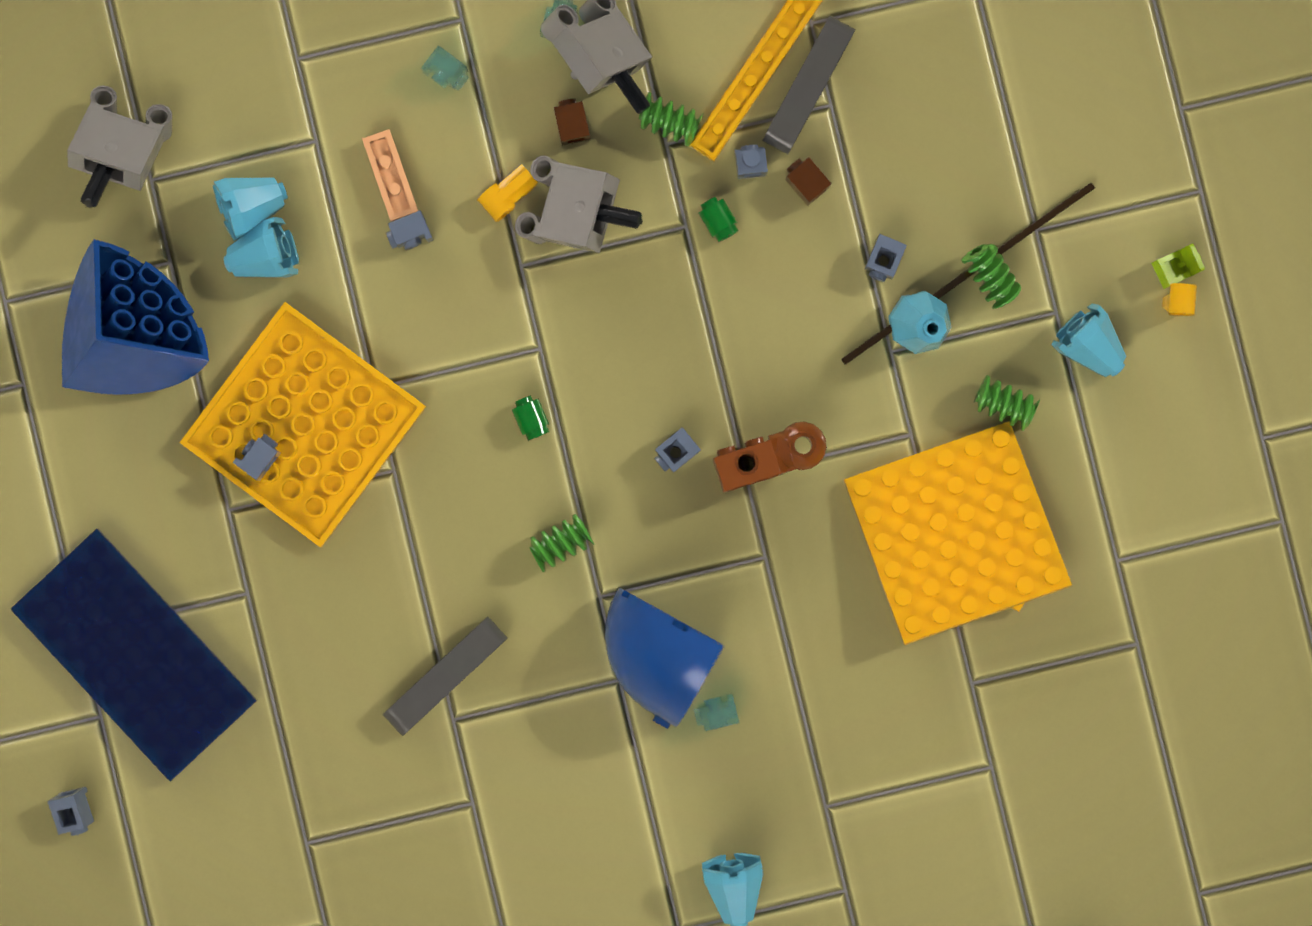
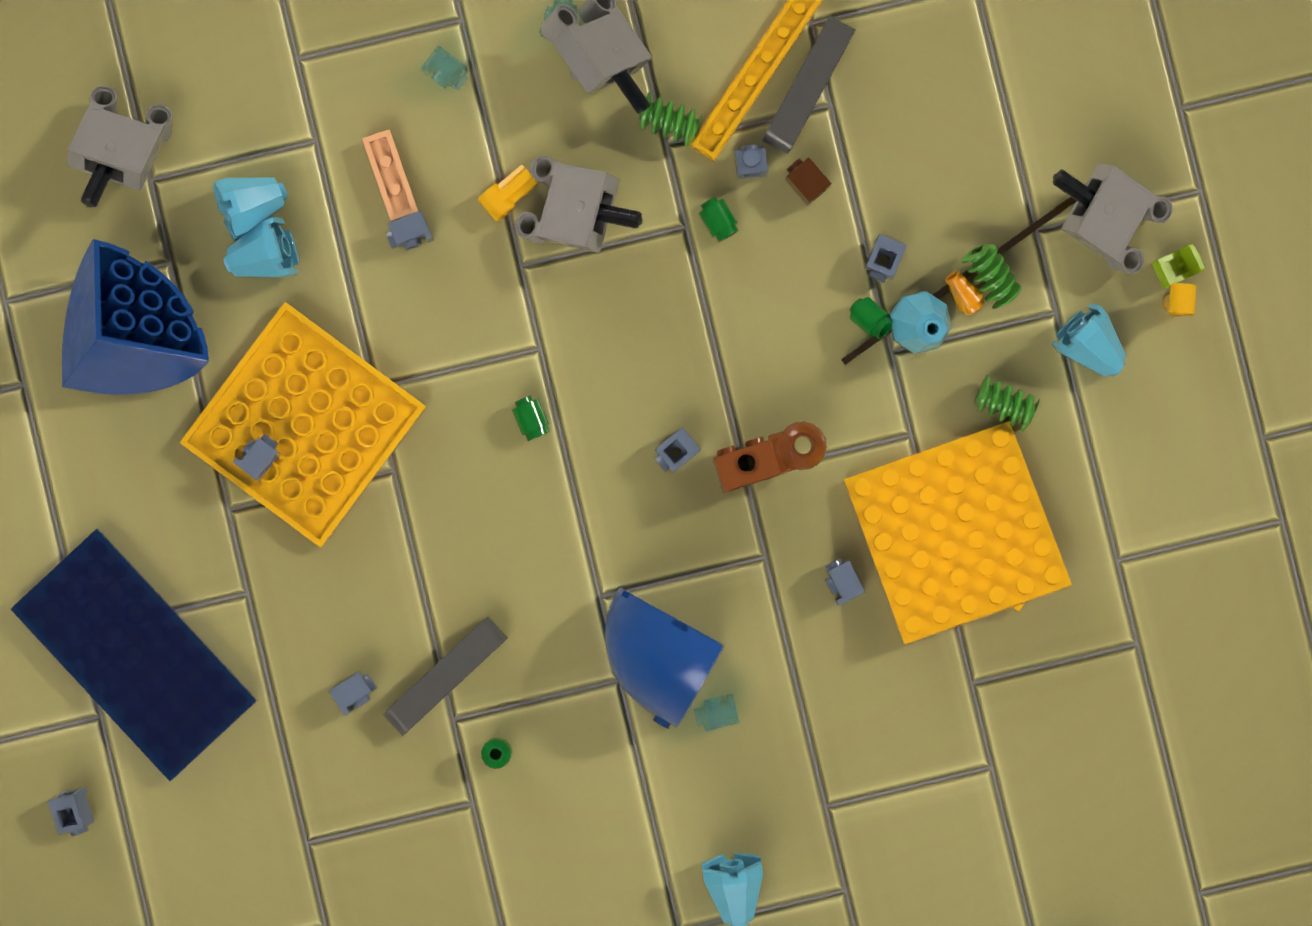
(353, 692): none -> sand blue brick
(500, 744): none -> green brick
(560, 542): bright green piece -> none
(571, 121): reddish brown brick -> none
(843, 581): none -> sand blue brick
(870, 318): none -> green brick
(965, 294): none -> light orange cone
(1109, 214): none -> light grey piece

